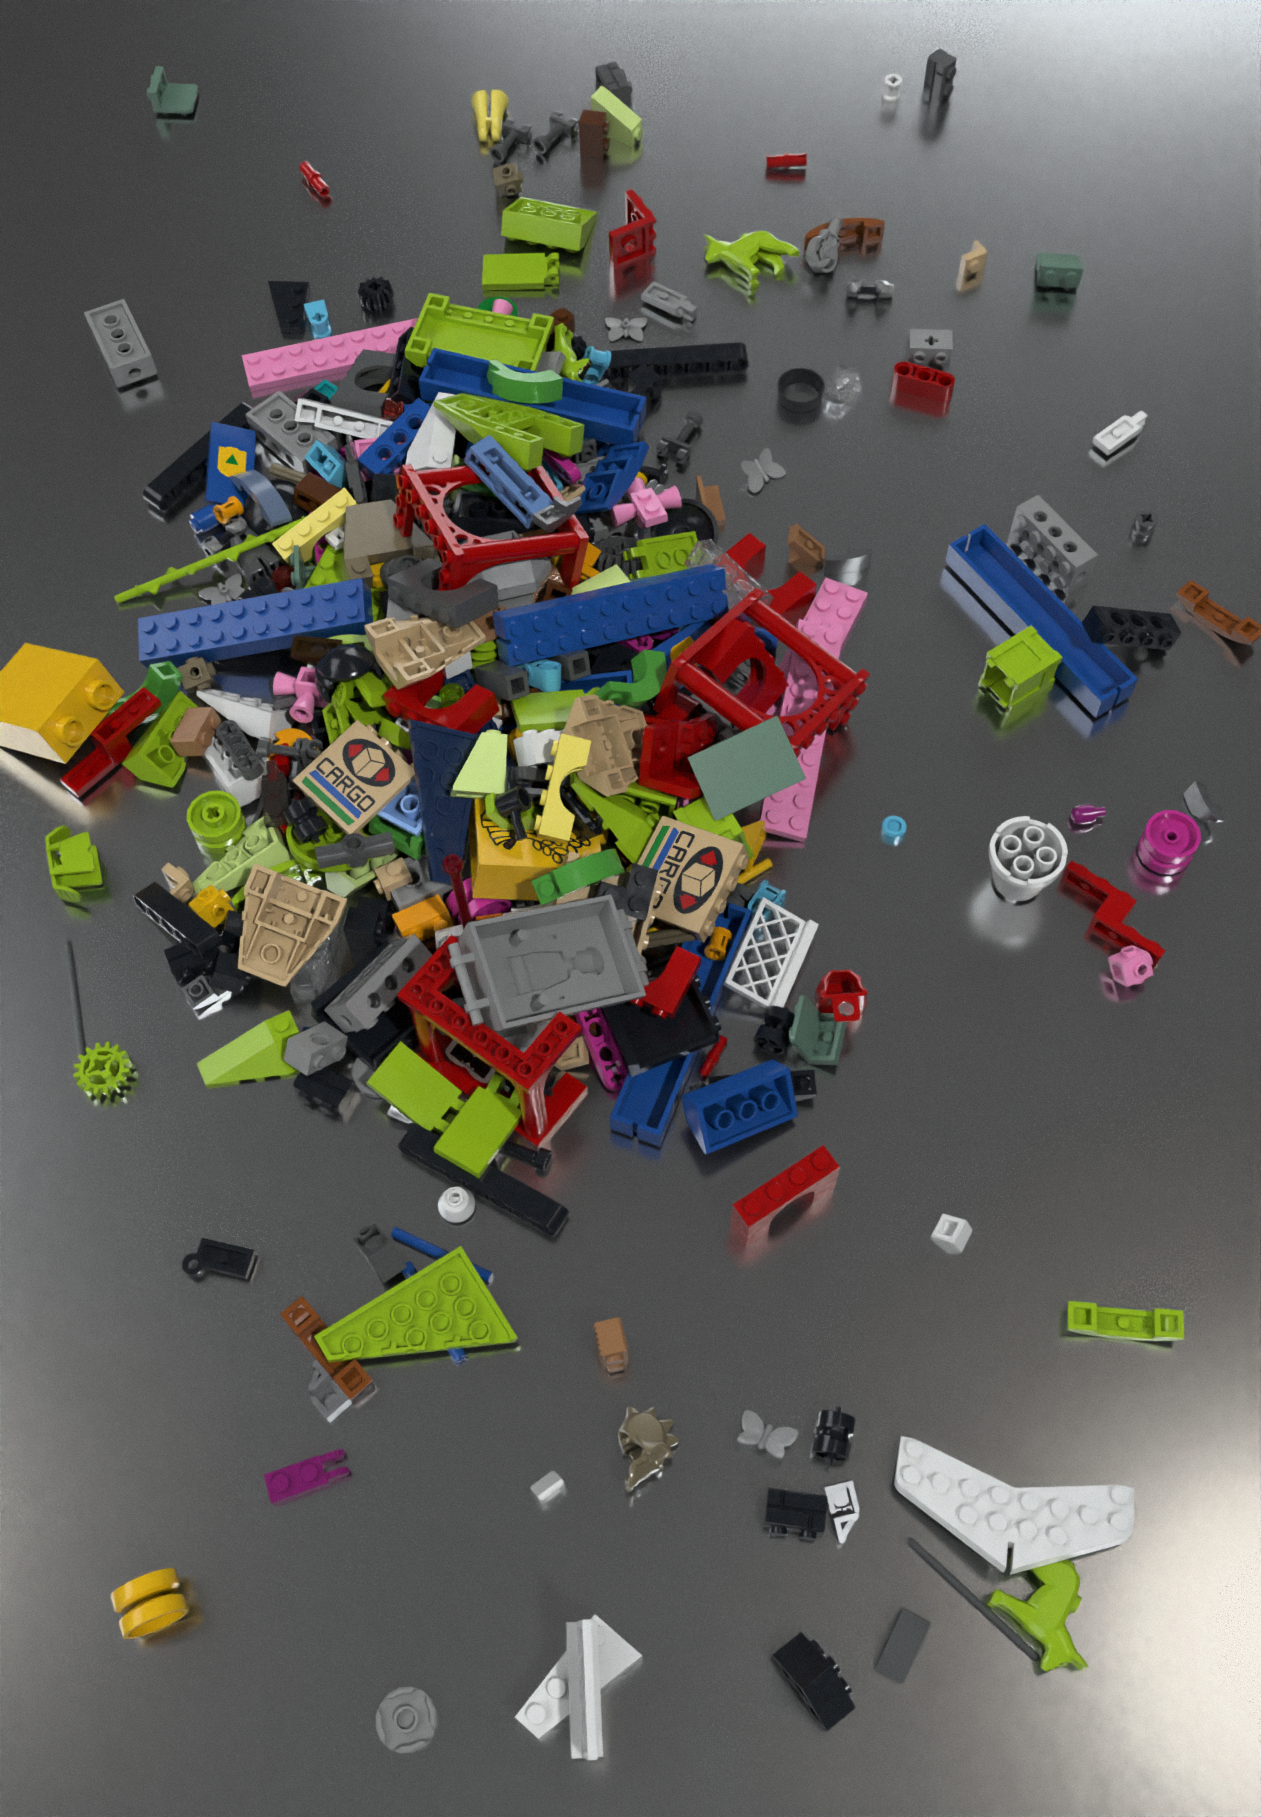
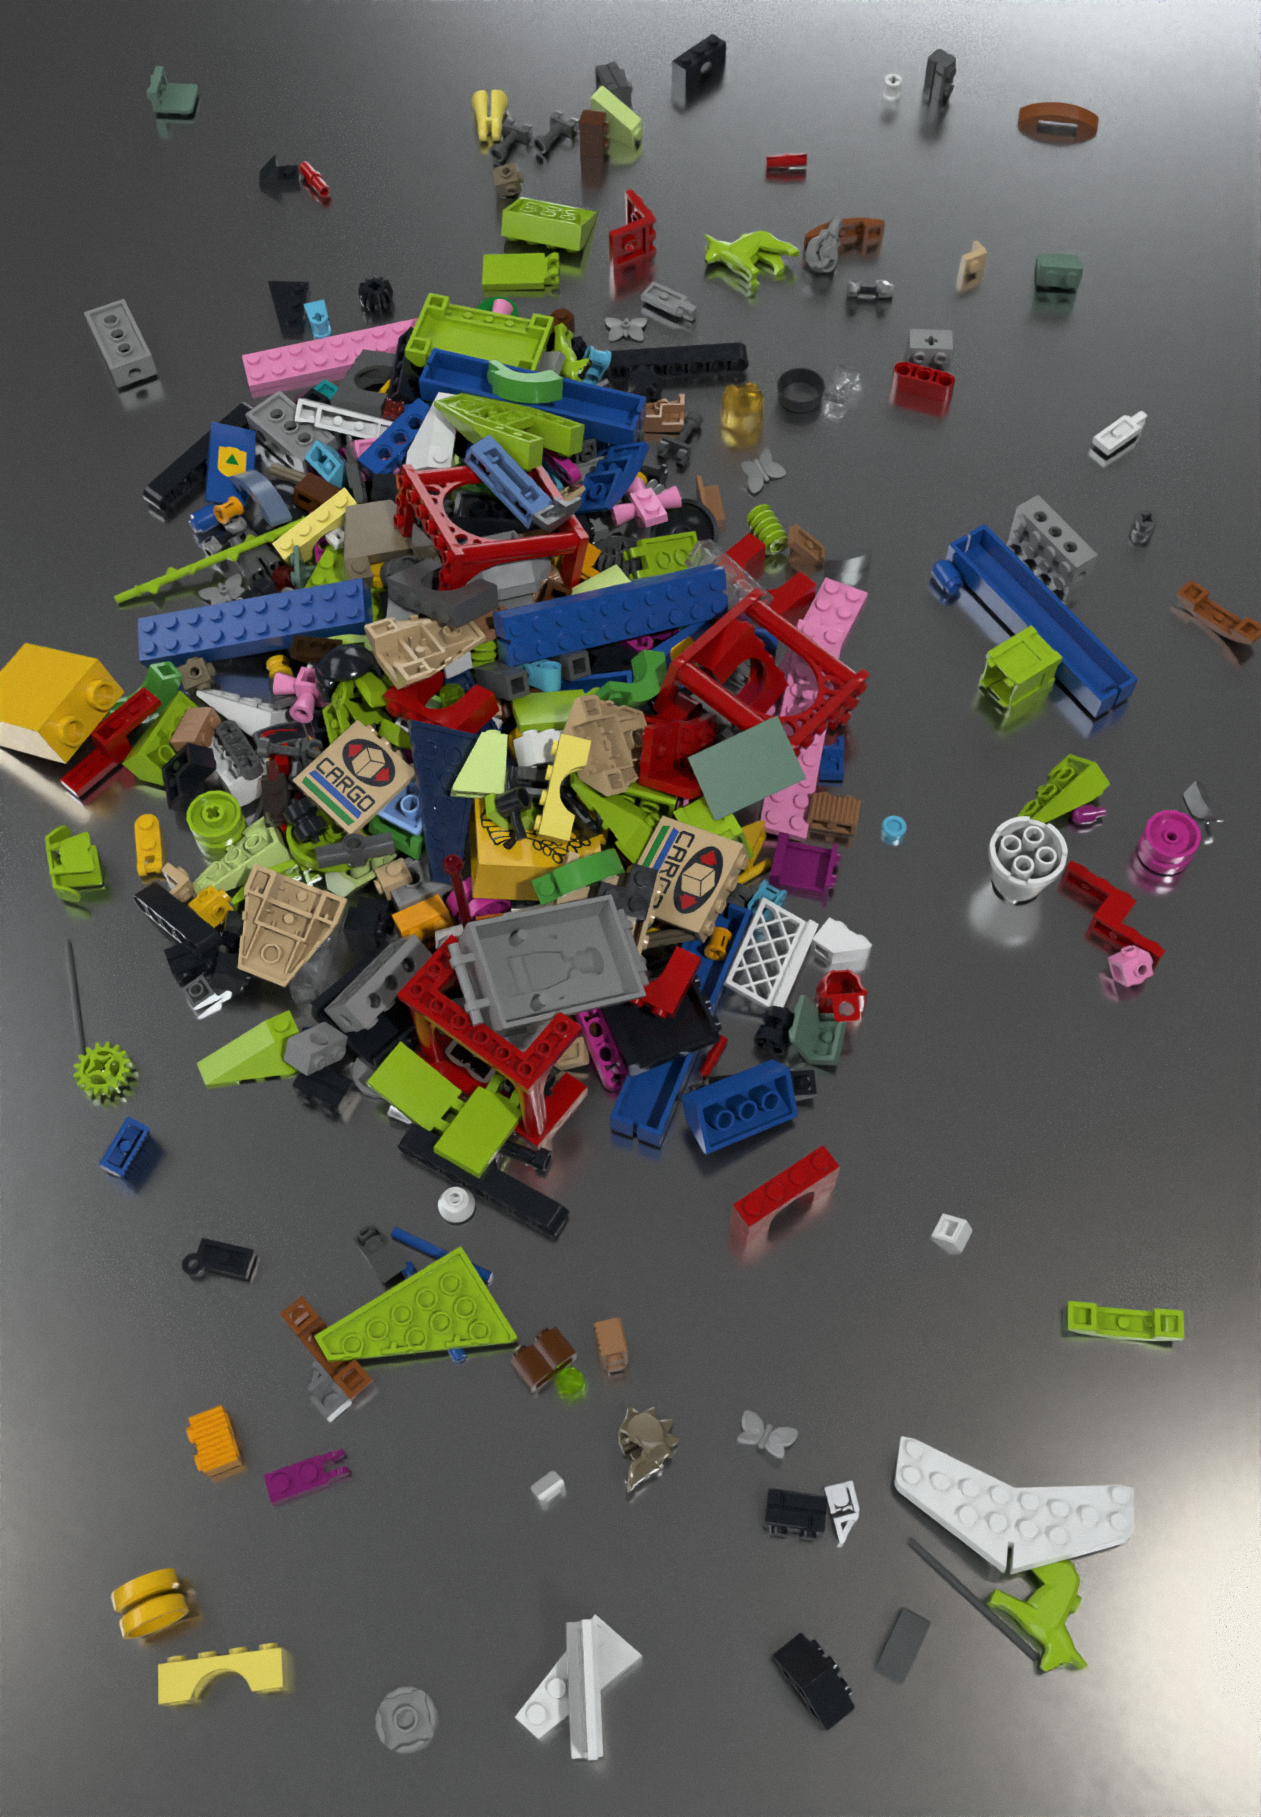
(124, 1147): none -> blue brick
(149, 845): none -> yellow plate
(183, 1679): none -> light yellow arch
(185, 775): none -> black brick
(214, 1441): none -> light orange brick
(278, 176): none -> black slope
(278, 664): none -> yellow wheel
(282, 733): none -> black slope
(543, 1358): none -> reddish brown brick
(569, 1378): none -> clear neon green wheel
(665, 415): none -> medium nougat slope
(707, 53): none -> black arch
(742, 407): none -> clear yellow brick
(767, 529): none -> lime piece
(804, 867): none -> magenta panel
(832, 761): none -> blue slope
(833, 1440): black wheel -> none
(834, 813): none -> medium nougat brick
(839, 944): none -> white slope
(947, 576): none -> blue brick
(1059, 112): none -> dark orange slope
(1070, 786): none -> lime wedge
(1131, 627): black brick -> none

